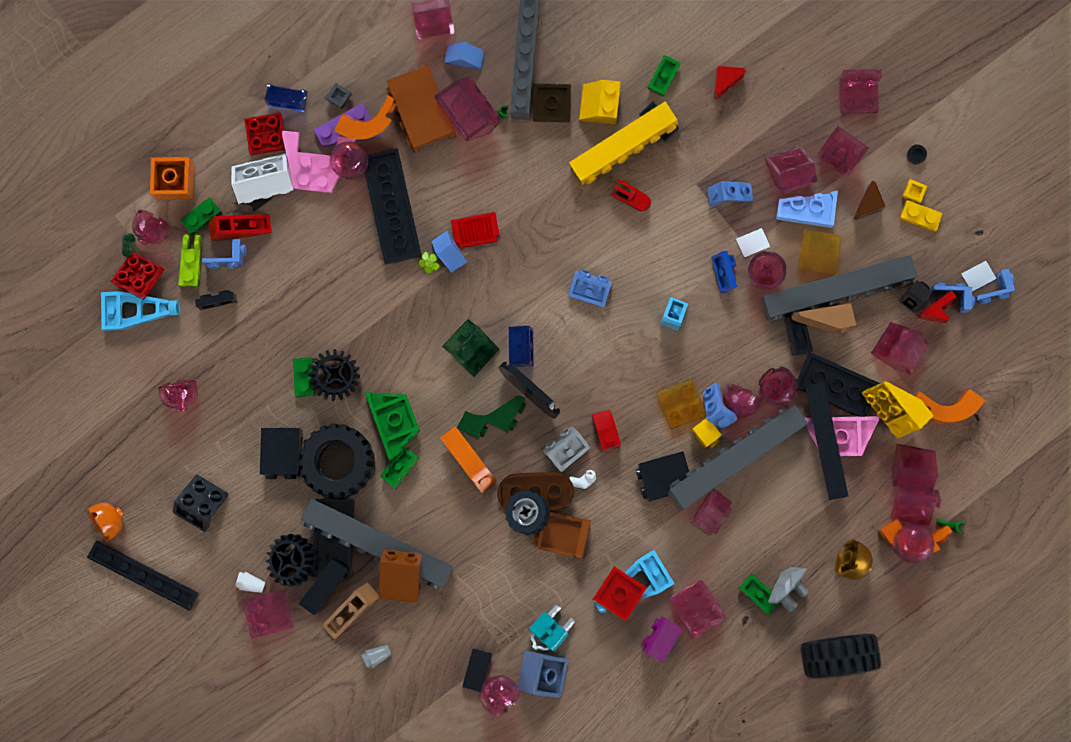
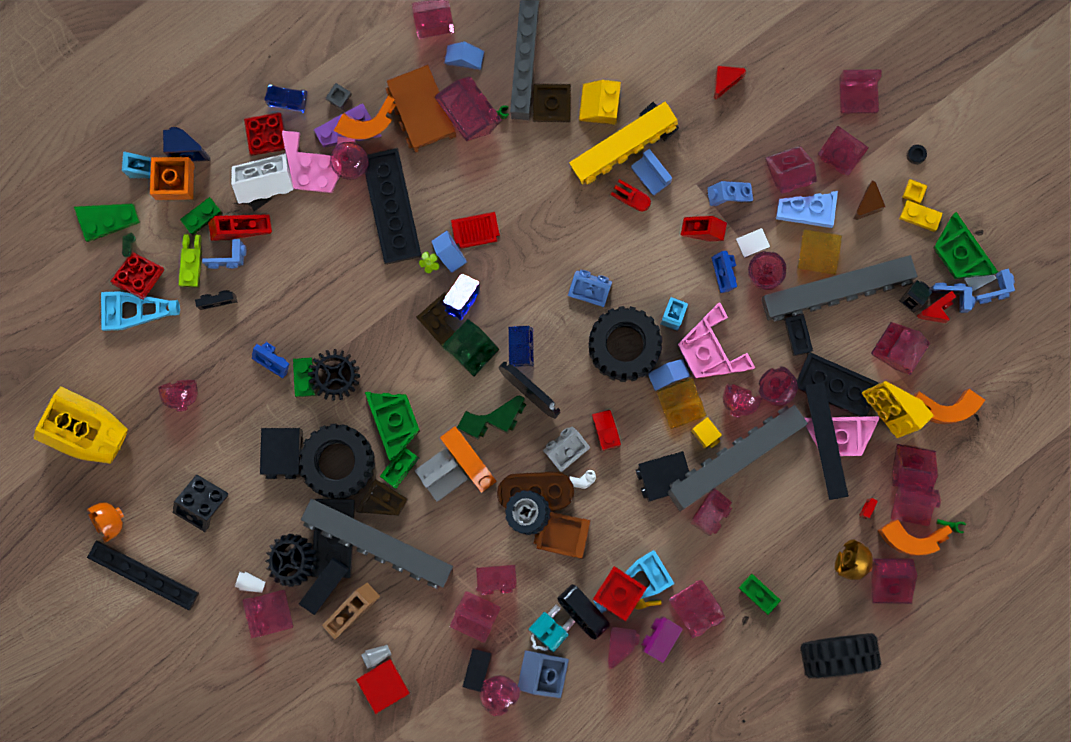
(80, 428): none -> yellow animal
(105, 219): none -> green wing
(136, 165): none -> medium azure slope
(149, 229): clear pink cylinder -> none
(179, 144): none -> dark blue slope
(265, 356): none -> blue hinge
(382, 500): none -> dark brown wing
(383, 686): none -> red tile
(400, 576): dark orange panel -> none
(433, 320): none -> dark brown plate
(441, 475): none -> light grey bracket
(461, 296): none -> hinge
(475, 616): none -> clear pink bracket
(496, 578): none -> clear pink bracket
(583, 612): none -> black beam
(621, 644): none -> clear pink slope
(625, 318): none -> black tyre
(641, 604): none -> yellow hand
(651, 172): none -> medium blue panel
(663, 75): green plate -> none
(668, 374): none -> medium blue slope
(704, 228): none -> red slope
(704, 351): none -> bright pink wing
(715, 411): medium blue bracket -> none
(789, 580): light grey connector -> none
(829, 319): medium nougat slope -> none
(868, 508): none -> red tile
(893, 581): none -> clear pink slope
(913, 543): clear pink cylinder -> none
(962, 252): none -> green wing

